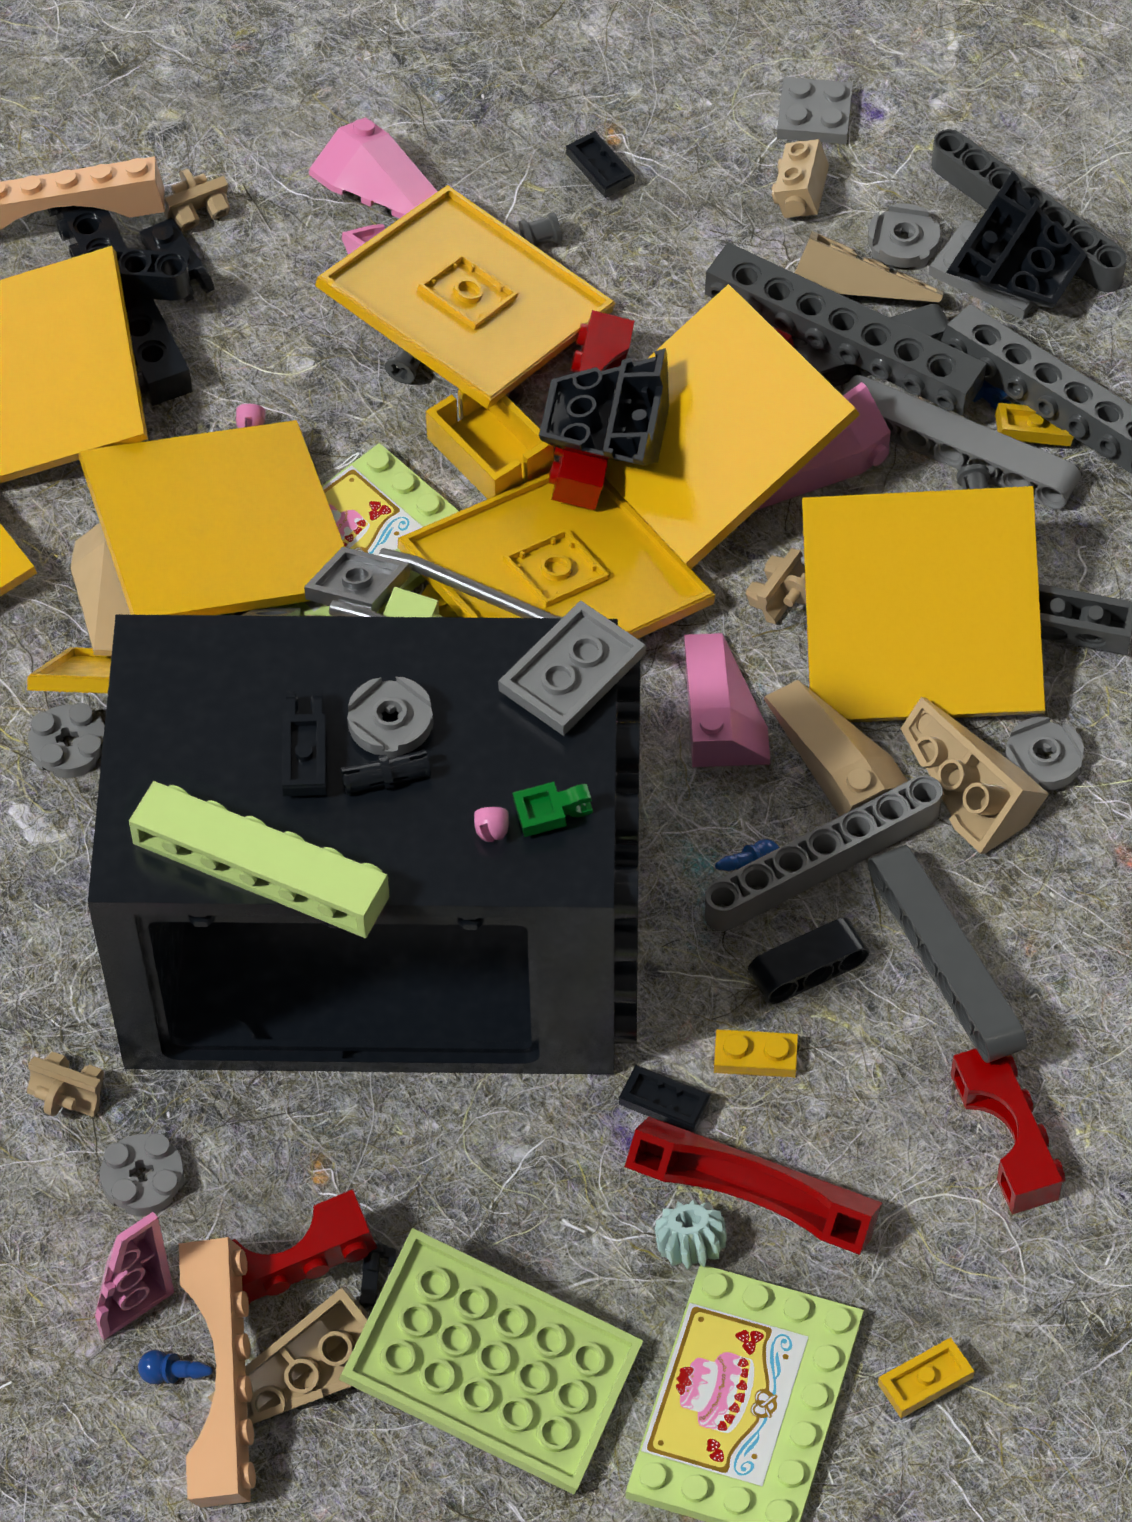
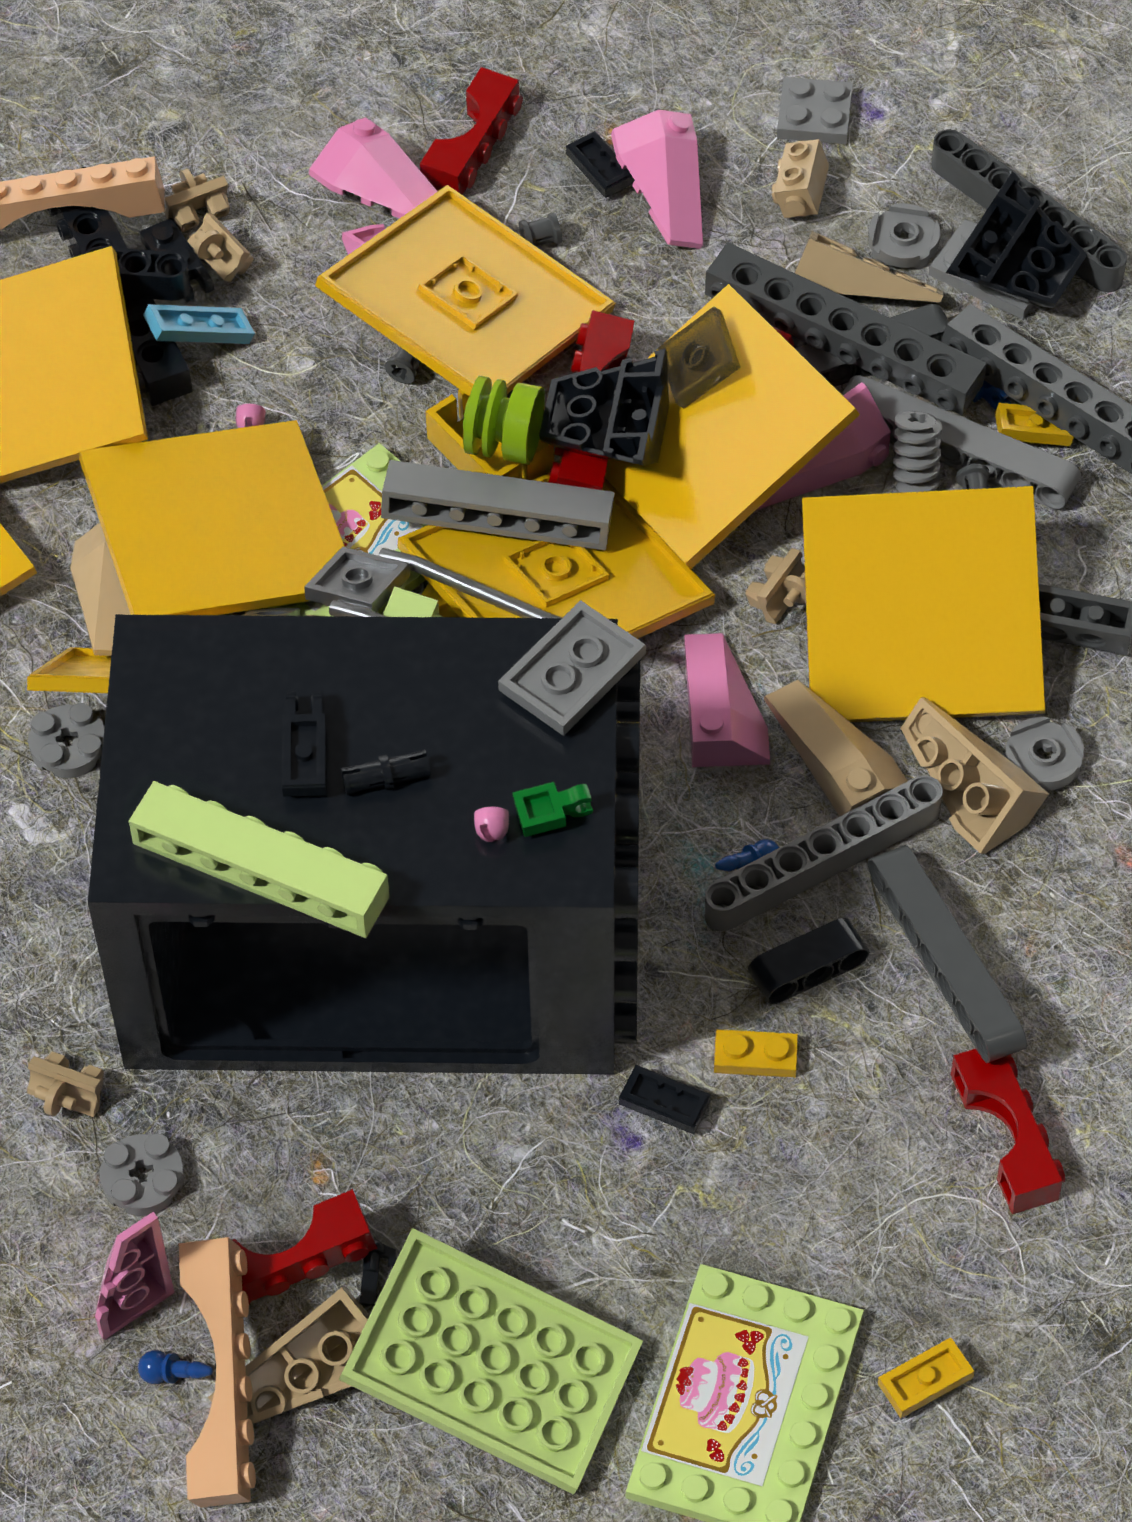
(198, 324): none -> medium azure plate
(220, 248): none -> tan hips
(394, 737): light grey plate -> none
(490, 103): none -> red arch
(496, 419): none -> lime wheel
(497, 505): none -> light grey brick
(664, 163): none -> bright pink wedge
(690, 1233): light aqua gear -> none
(694, 1160): red arch -> none
(700, 357): none -> clear smoke plate
(917, 451): none -> light grey piece

